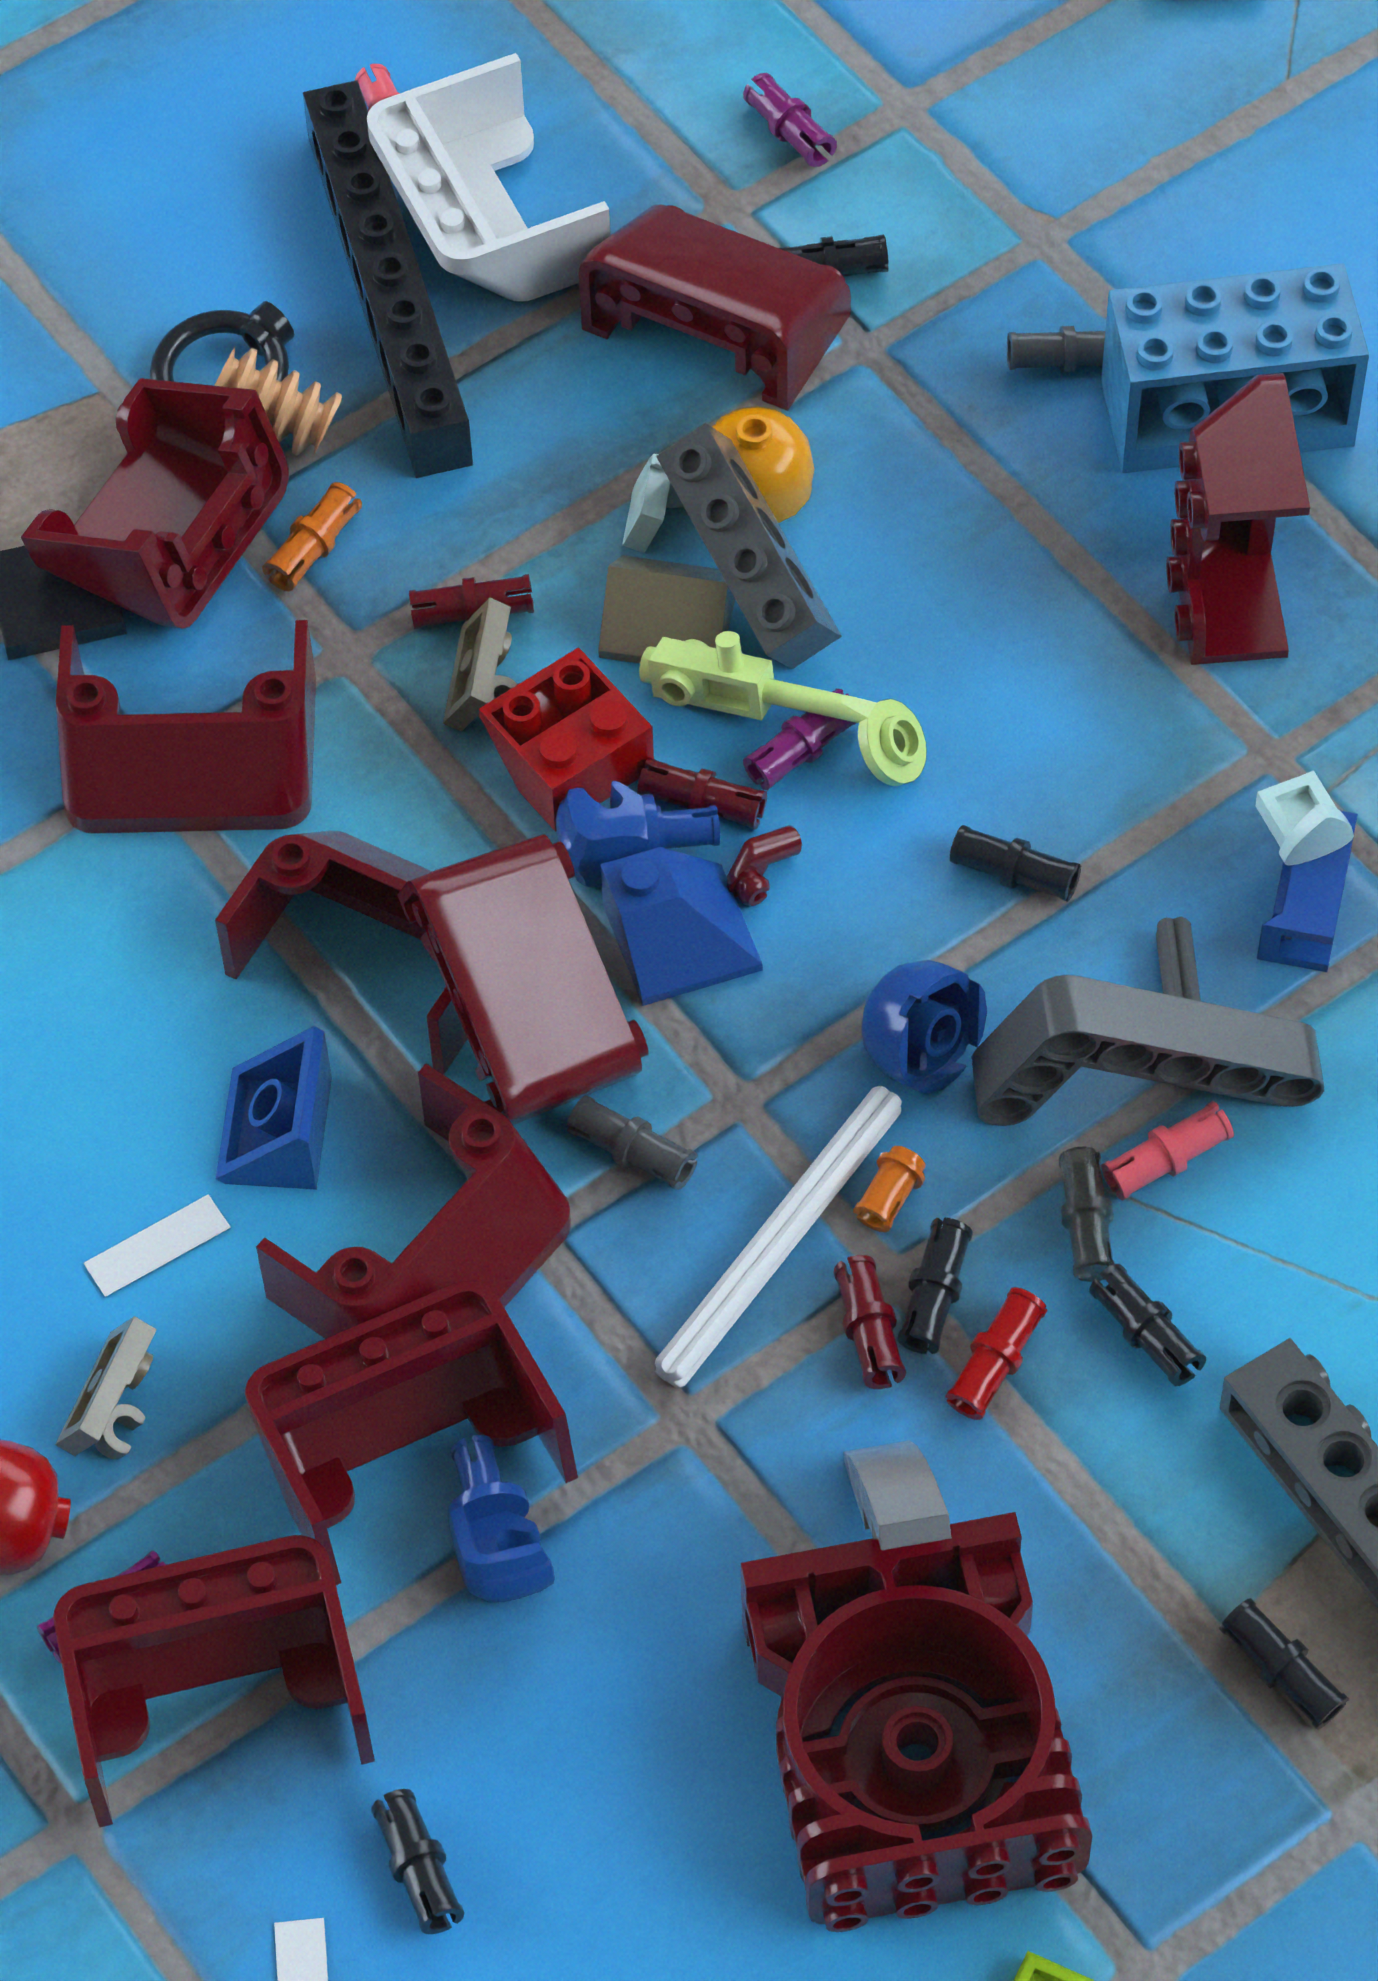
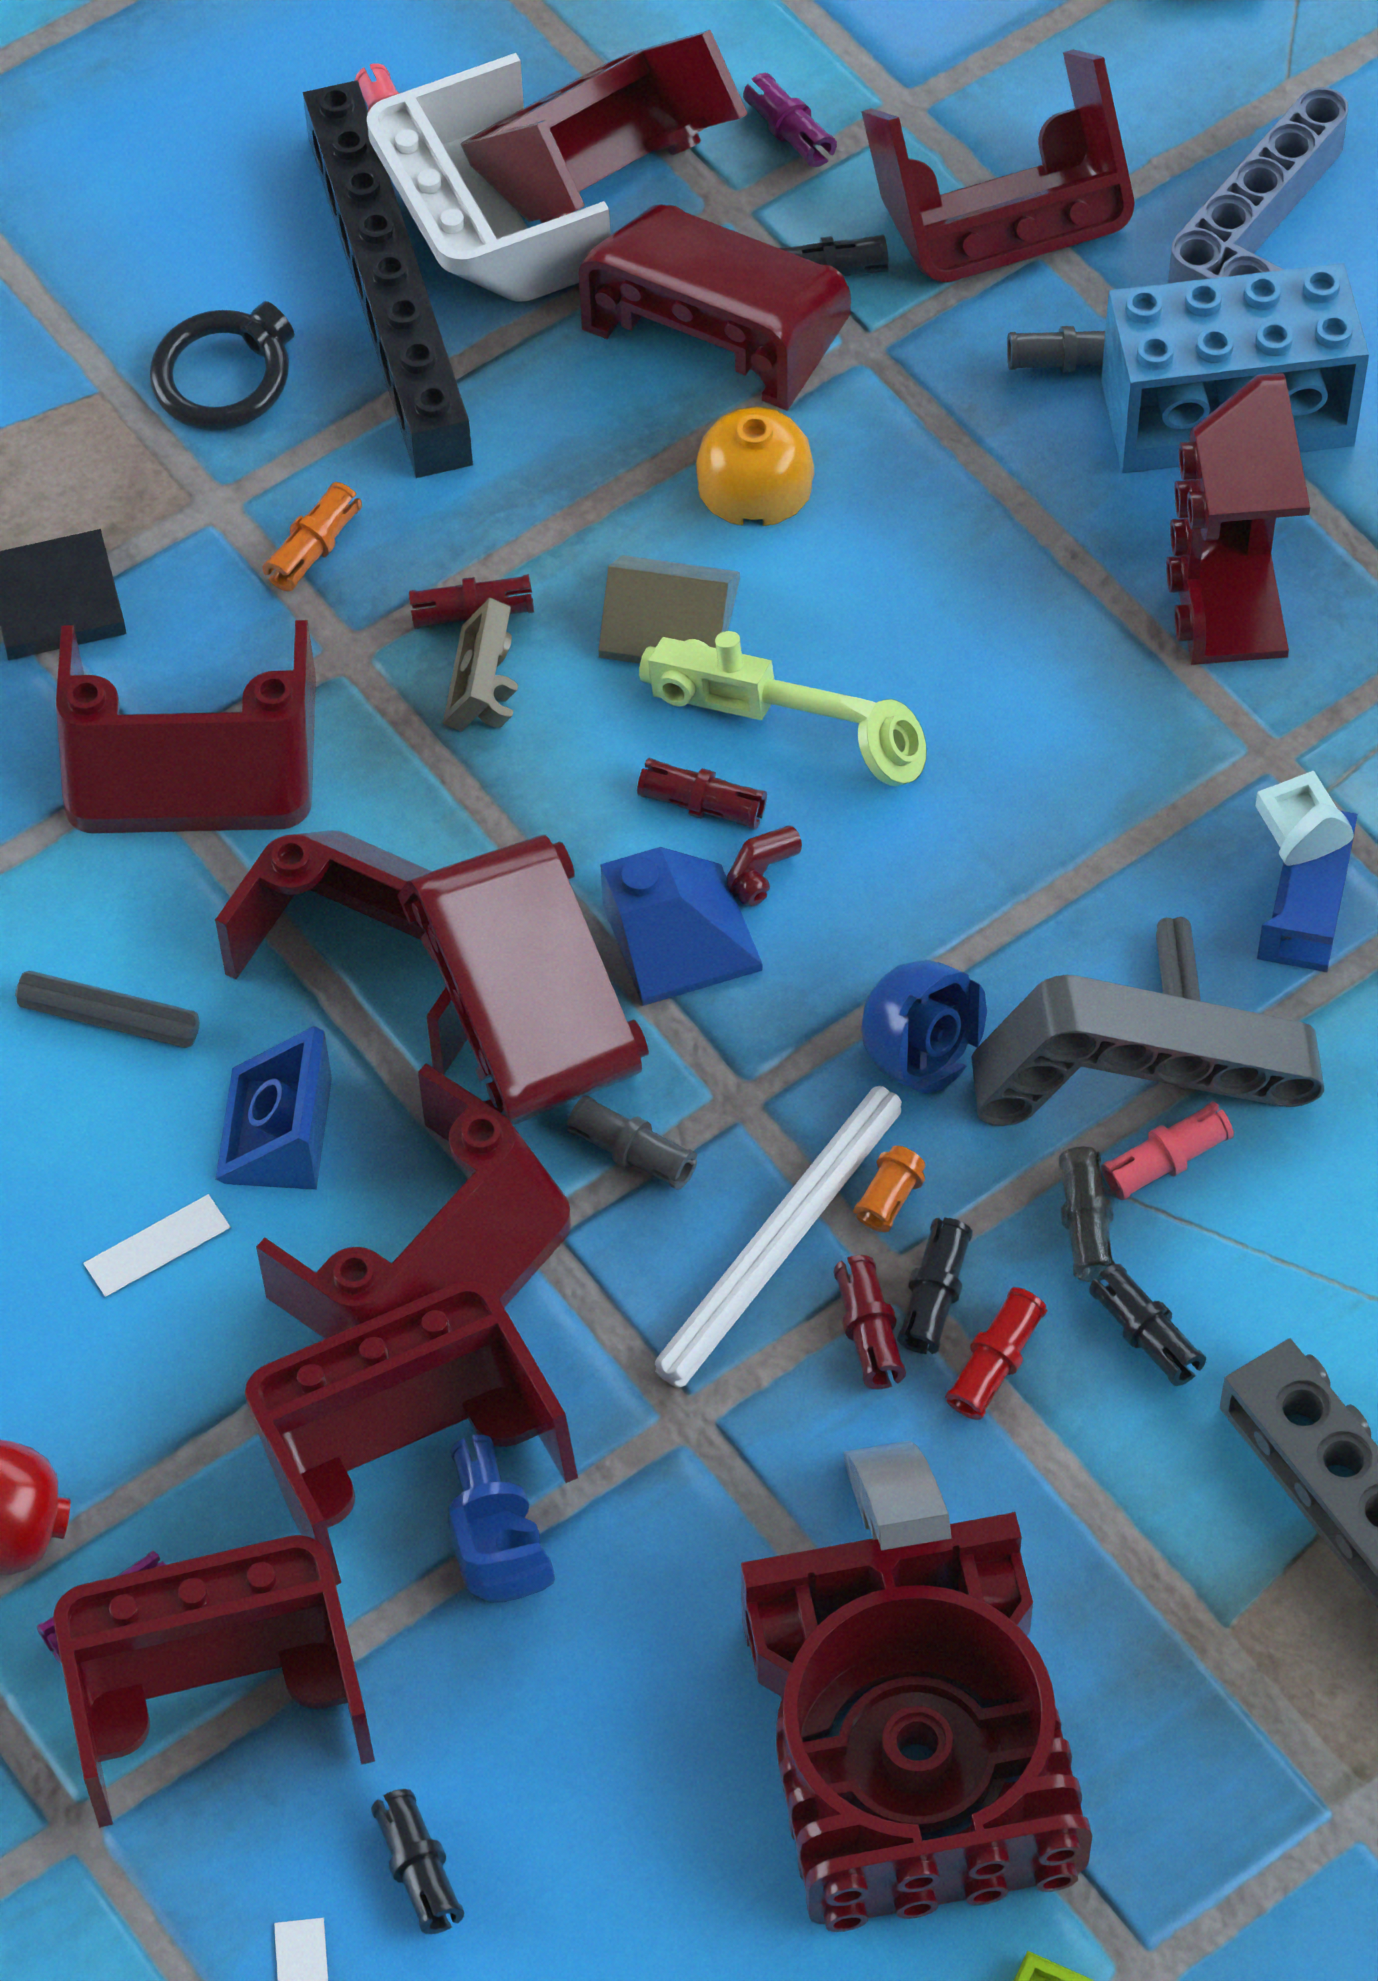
(107, 1009): none -> dark grey axle
(119, 1365): dark tan plate -> none
(176, 507): dark red windscreen -> none
(283, 403): light nougat piece -> none
(567, 733): red slope -> none
(604, 123): none -> dark red windscreen
(626, 828): blue piece -> none
(648, 505): light aqua tile -> none
(748, 546): dark grey brick -> none
(796, 743): magenta pin -> none
(1015, 863): black pin -> none
(1067, 200): none -> dark red windscreen
(1262, 191): none -> sand blue beam
(1283, 1663): black pin -> none

